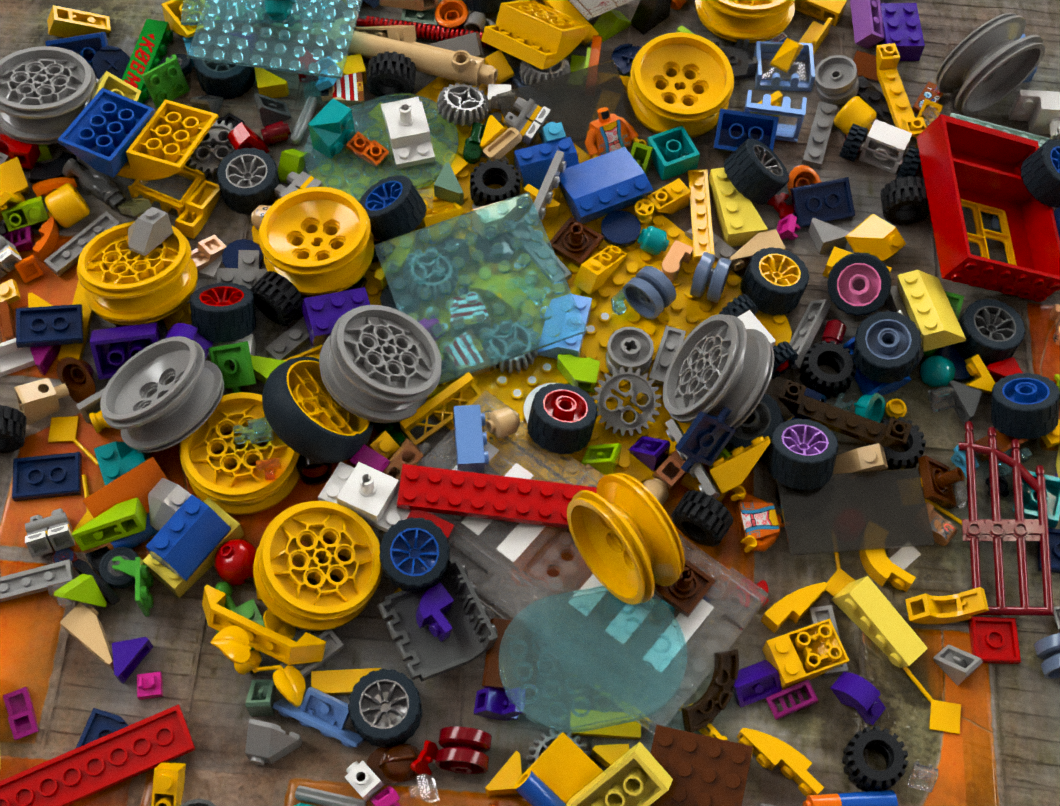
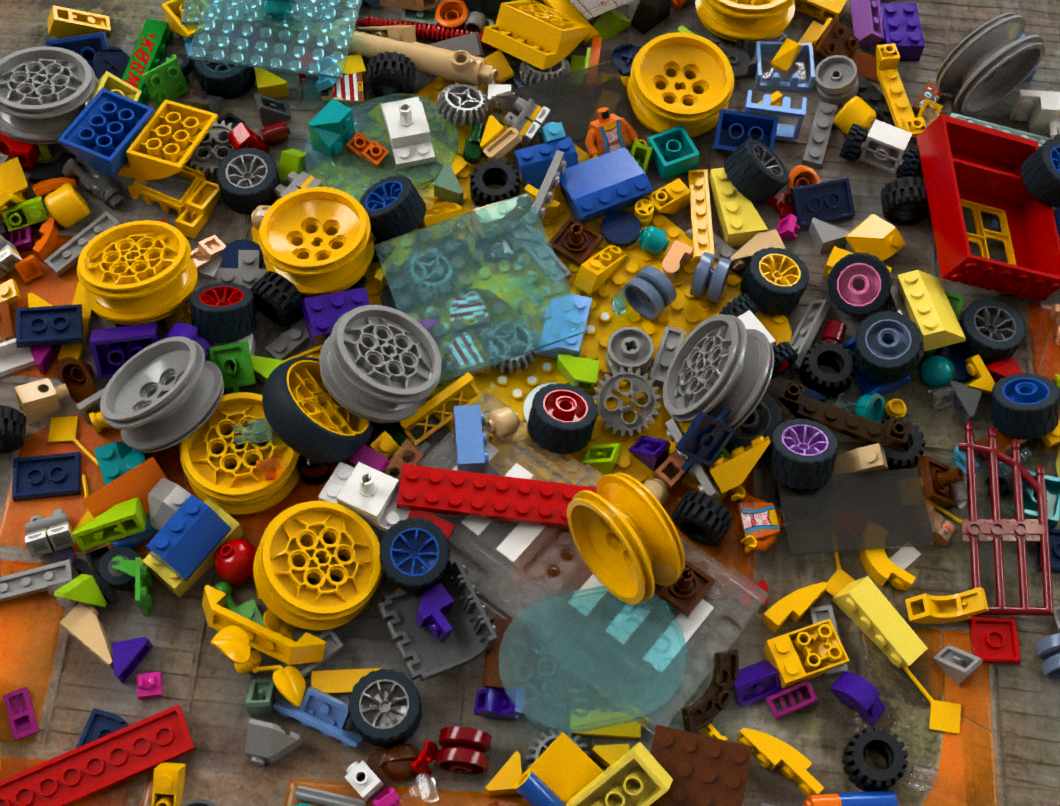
(135, 207): olive plate -> none
(149, 231): light grey slope -> none
(303, 120): light grey axle -> none
(837, 41): none -> reddish brown plate

